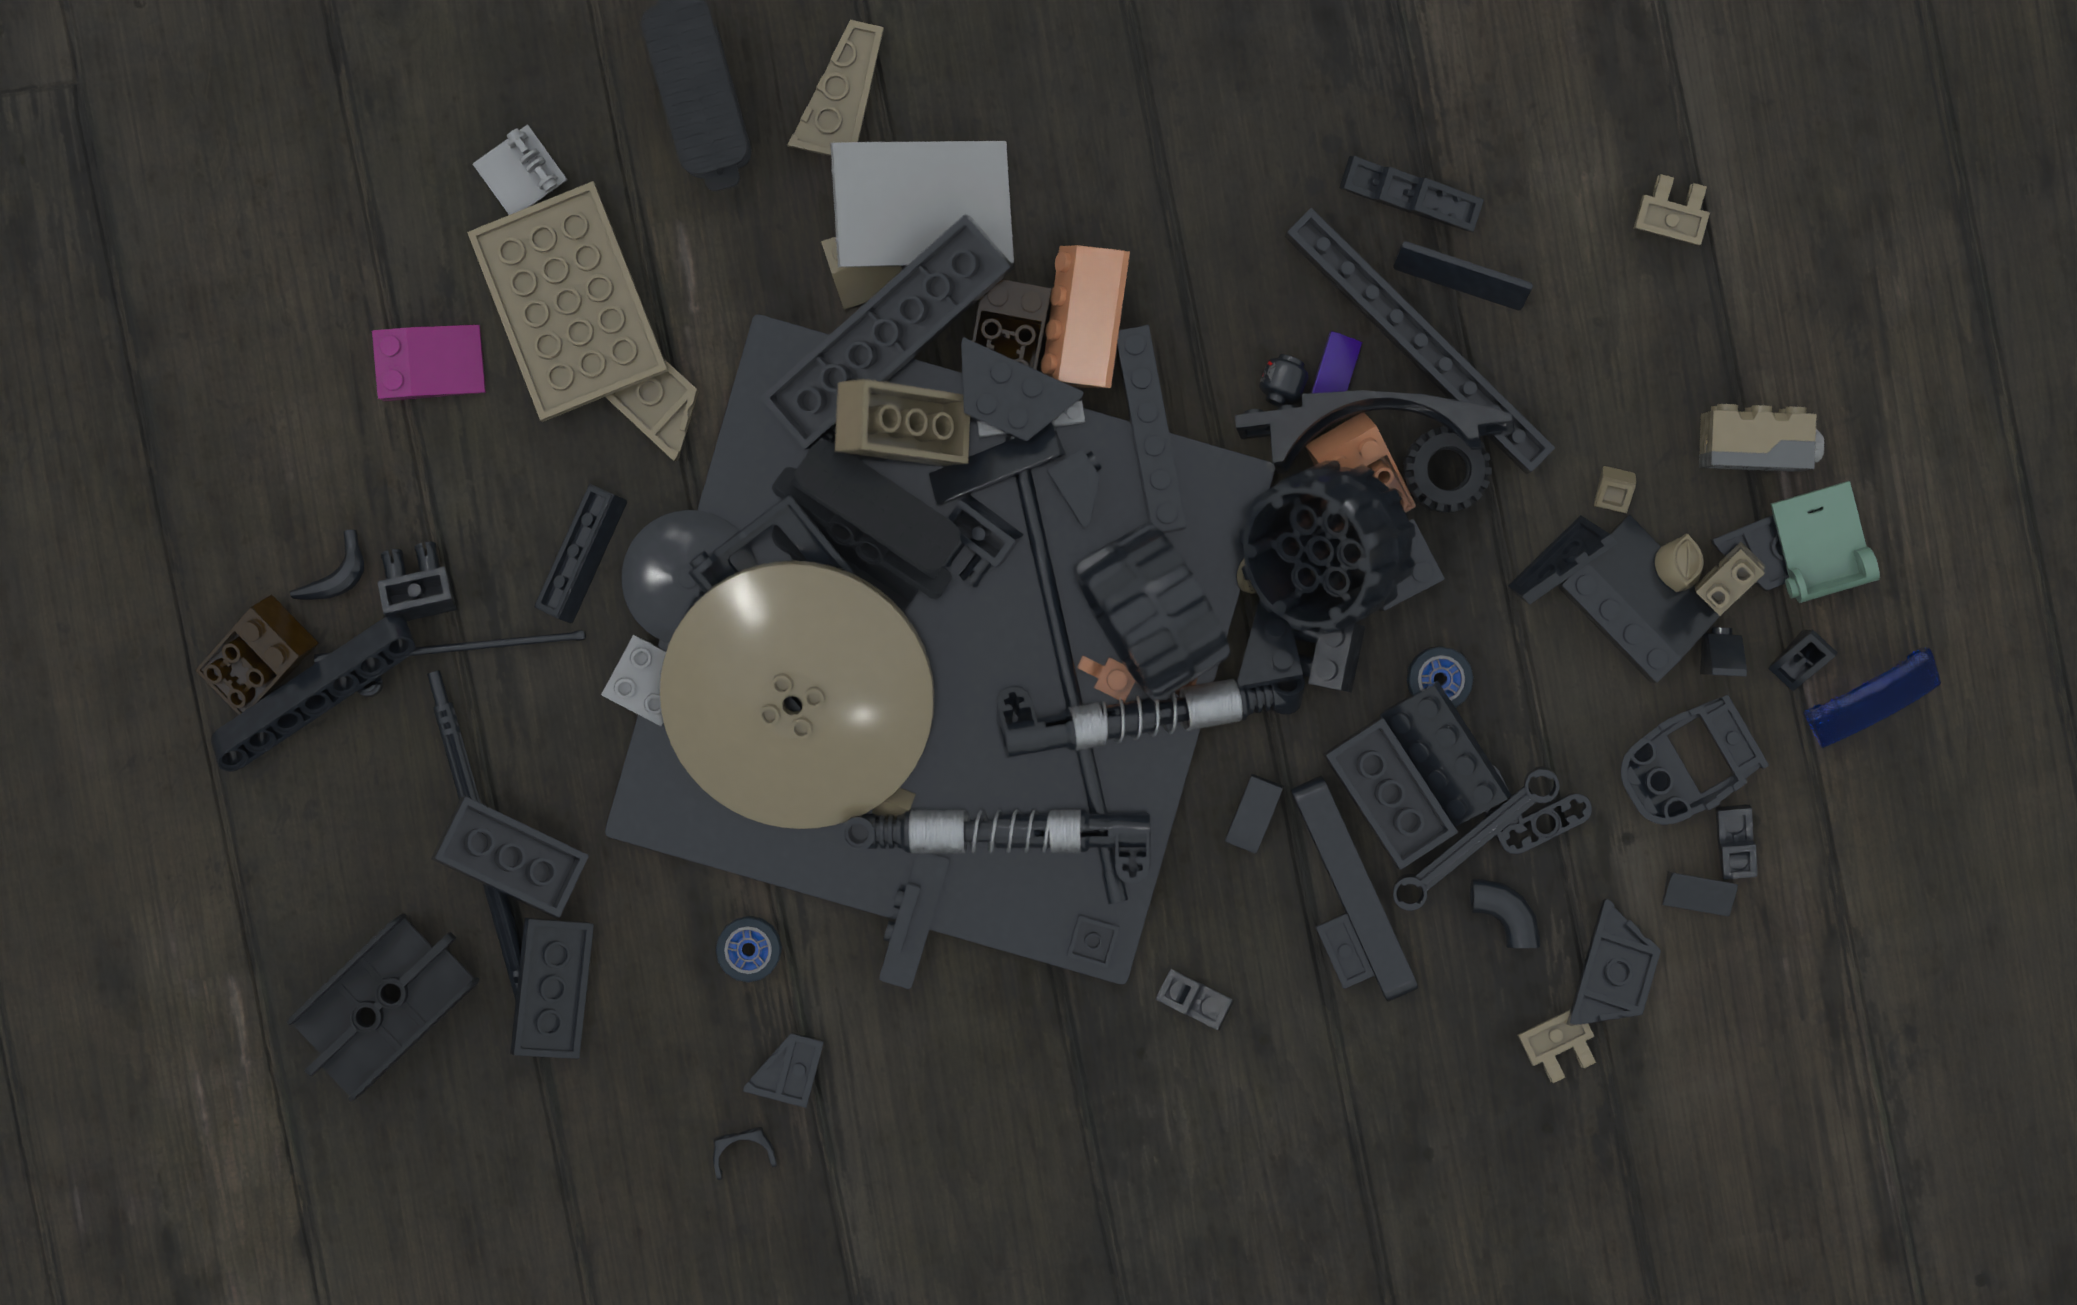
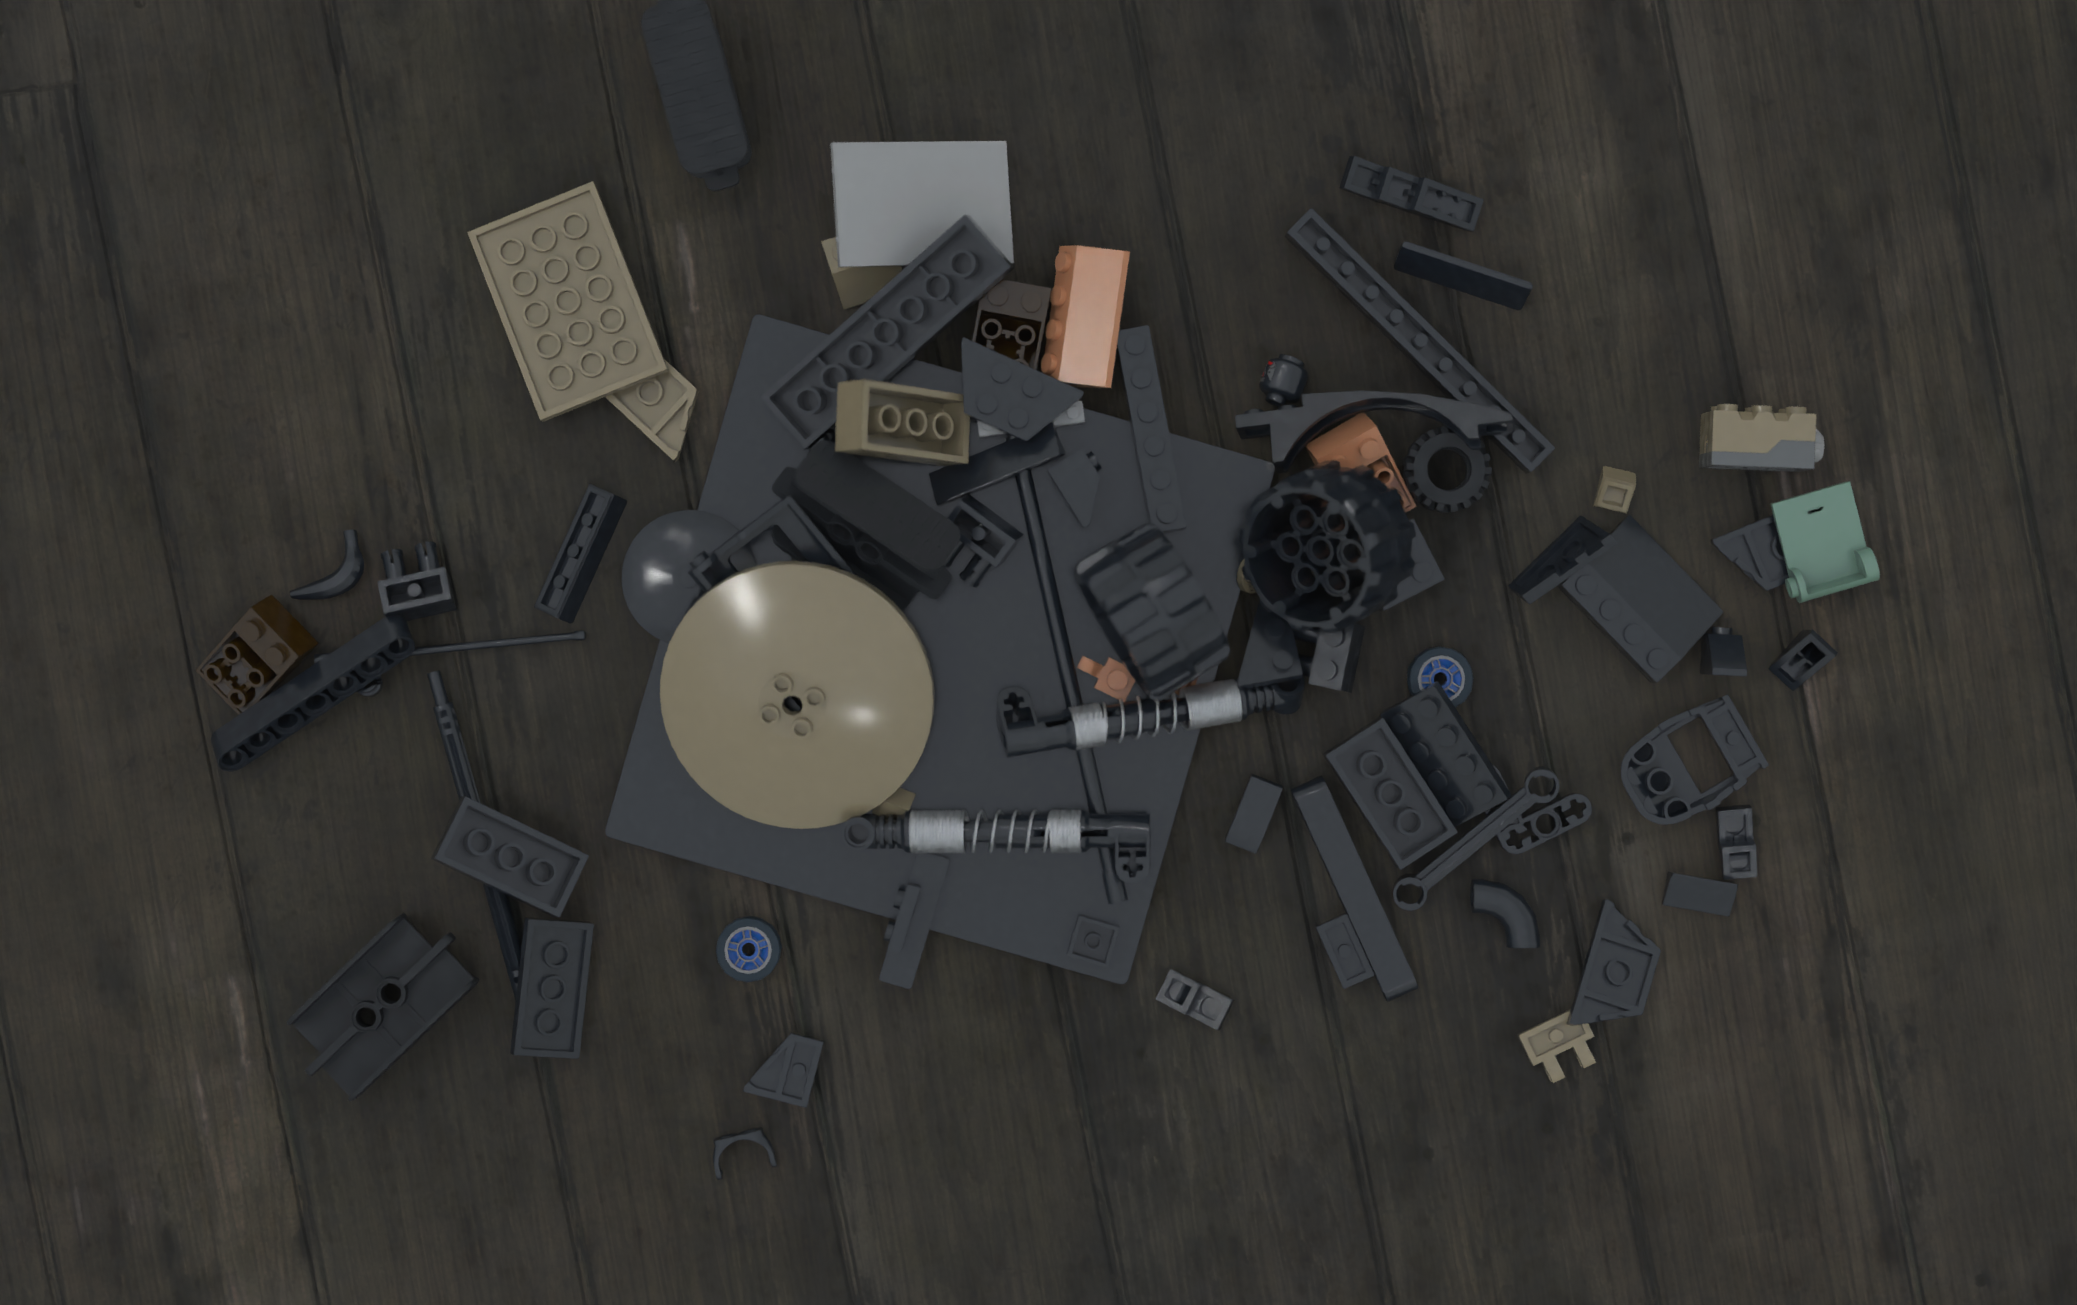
(428, 362): magenta slope -> none
(519, 170): light grey hinge -> none
(637, 680): light grey hinge -> none
(842, 93): dark tan wing -> none
(1336, 364): dark purple slope -> none
(1671, 219): dark tan plate -> none
(1679, 563): dark tan hat -> none
(1731, 579): dark tan hips -> none
(1874, 699): clear blue windscreen -> none

